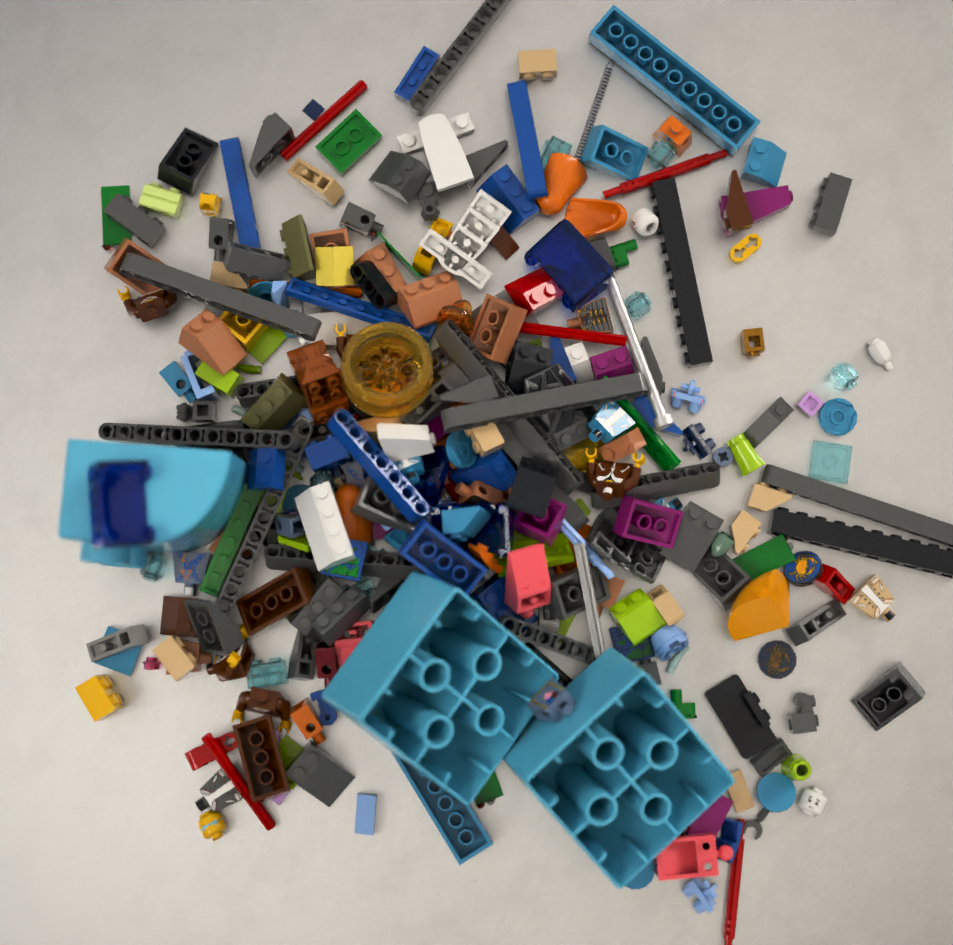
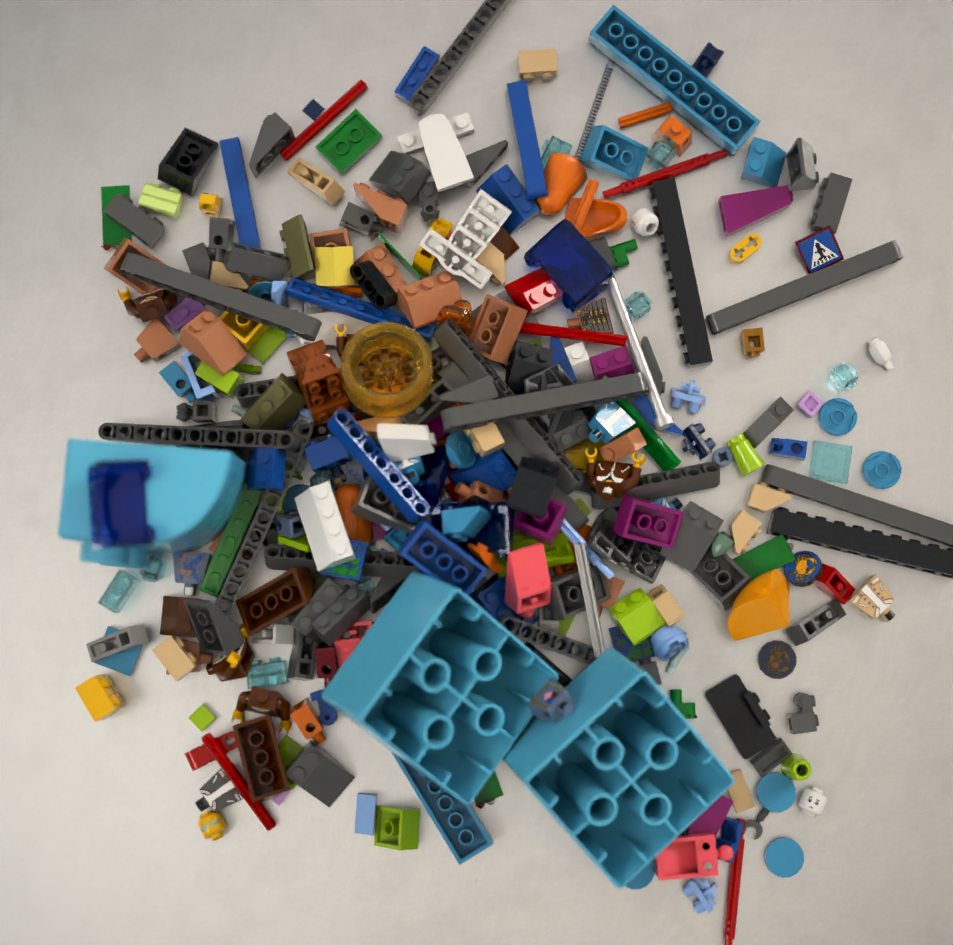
(119, 591): none -> clear light blue brick
(151, 663): clear pink plate -> none
(156, 342): none -> nougat torso
(183, 313): none -> medium lavender plate
(199, 260): none -> dark grey slope
(202, 717): none -> lime tile
(275, 635): none -> white slope
(388, 211): none -> nougat slope
(397, 827): none -> lime slope
(494, 261): none -> tan slope
(585, 204): none -> orange axle
(644, 115): none -> orange axle
(707, 59): none -> dark blue hips
(736, 210): reddish brown slope -> none
(784, 857): none -> dark azure tile
(788, 448): none -> blue leg
(801, 166): none -> dark grey slope
(804, 287): none -> dark grey beam
(819, 250): none -> piece
(881, 470): none -> dark azure tile
(889, 696): black slope -> none

